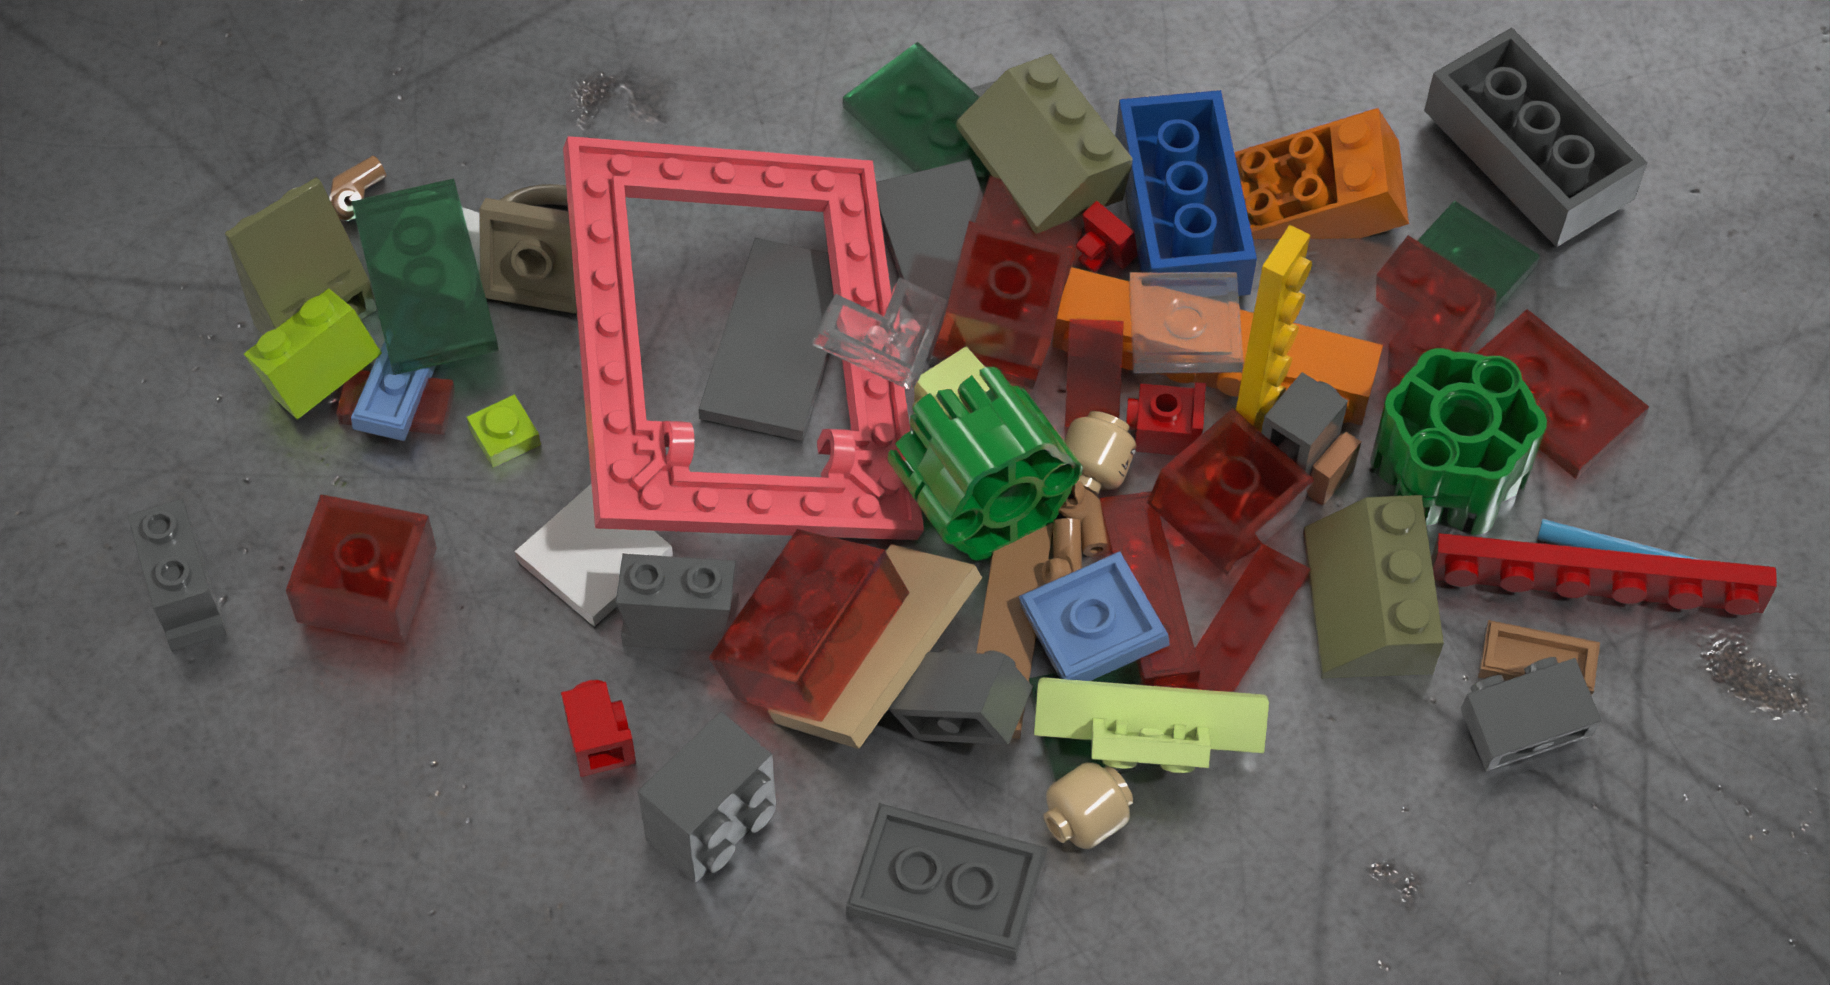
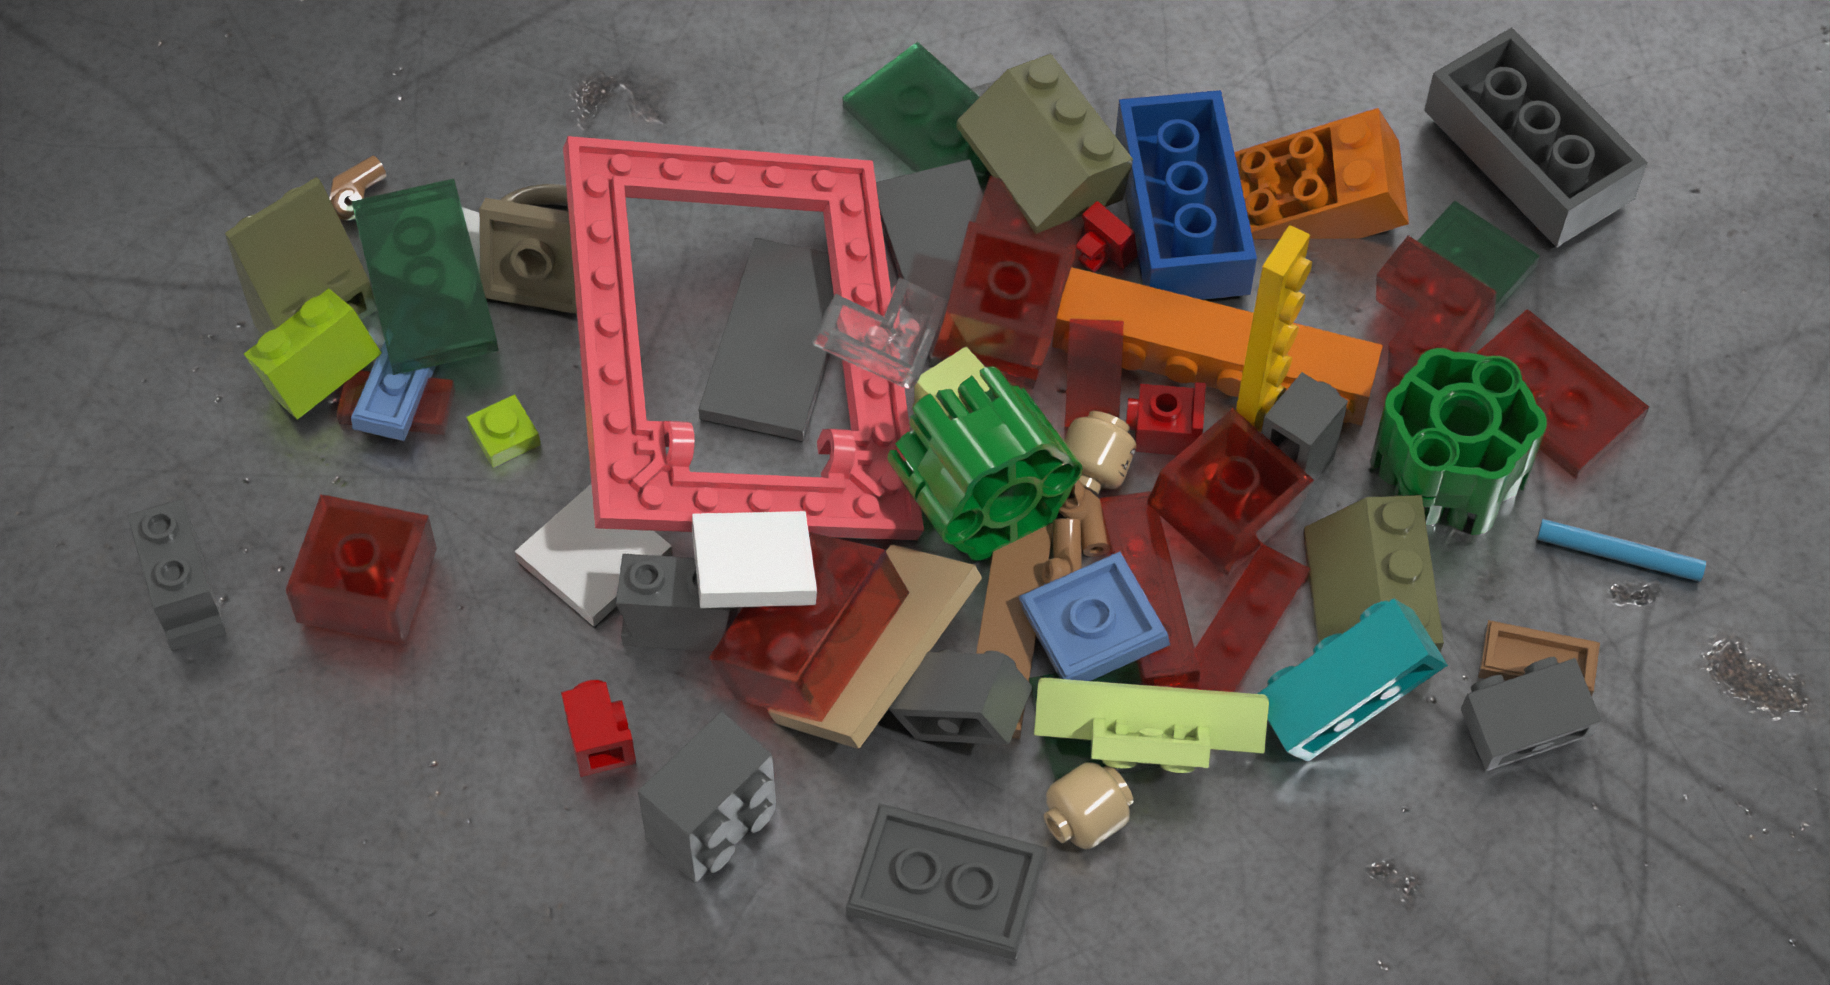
(753, 559): none -> white tile
(1185, 322): clear tile -> none
(1334, 467): nougat tile -> none
(1350, 678): none -> teal brick
(1603, 573): red plate -> none

